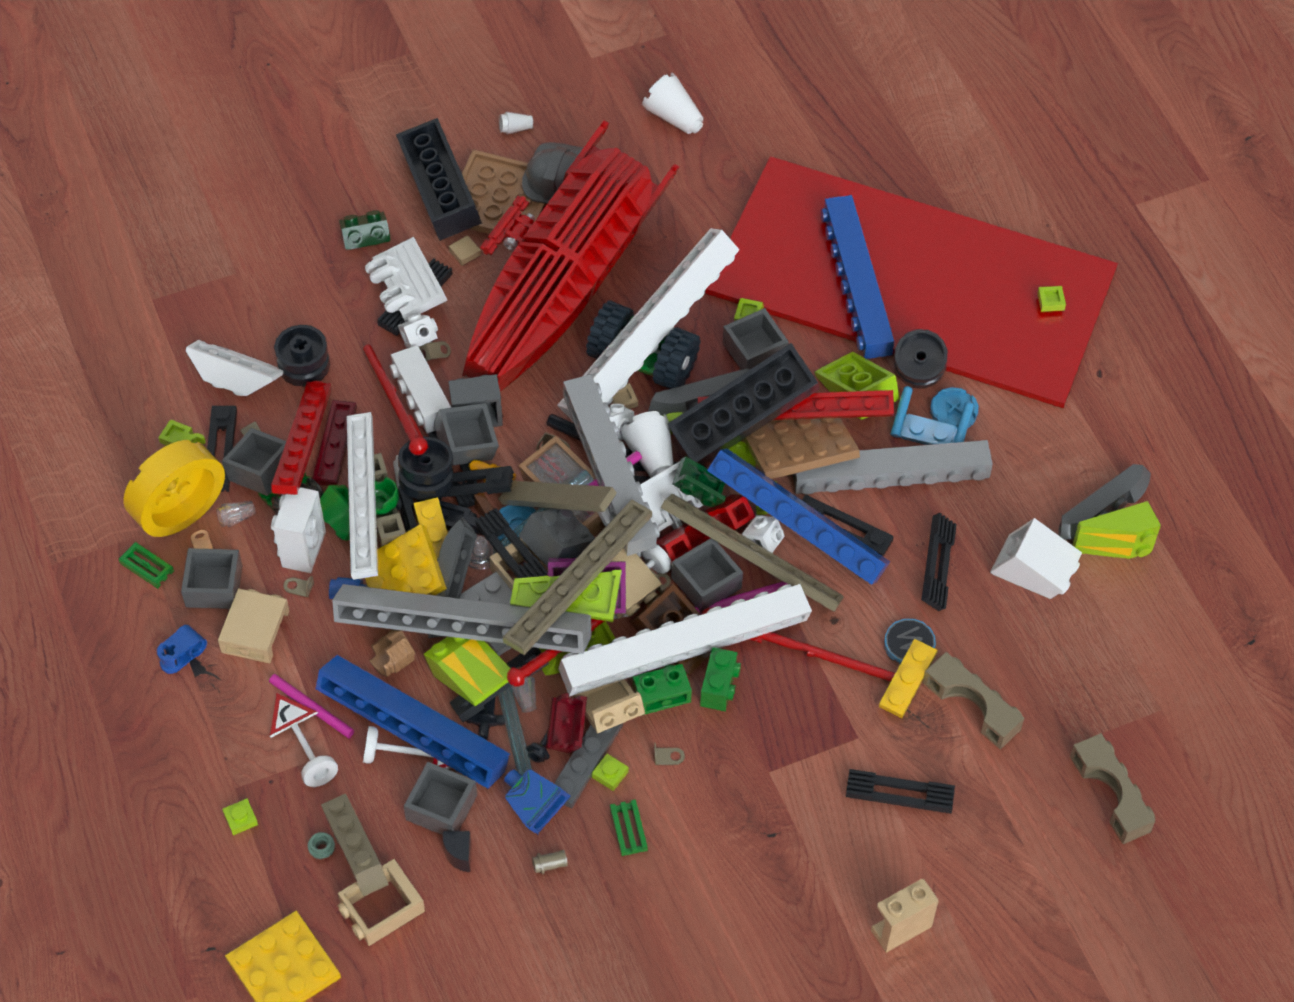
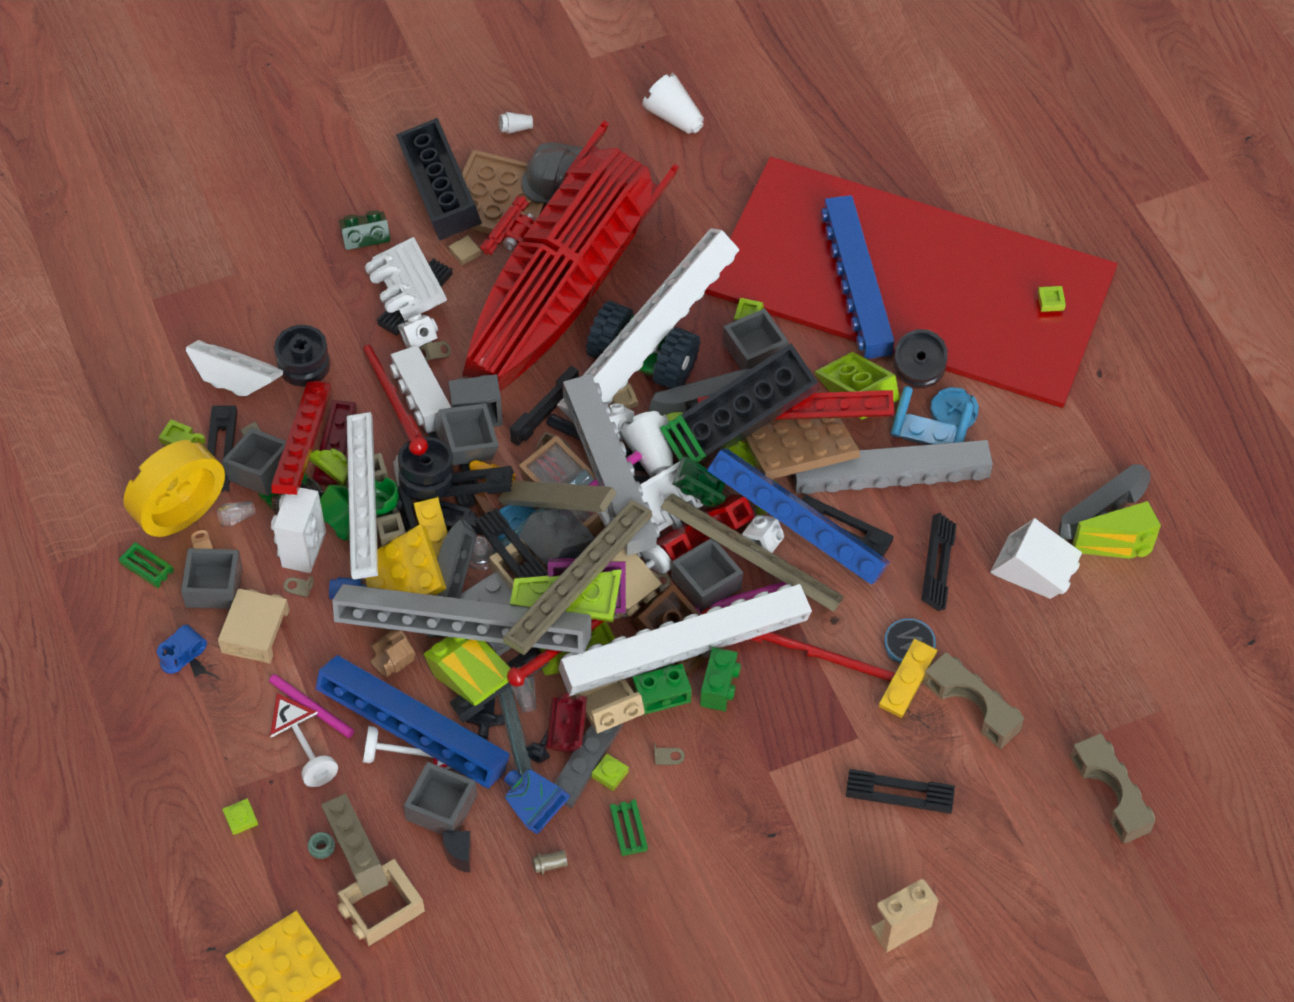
(332, 463): none -> lime tile
(528, 422): none -> black container
(672, 424): none -> green tile

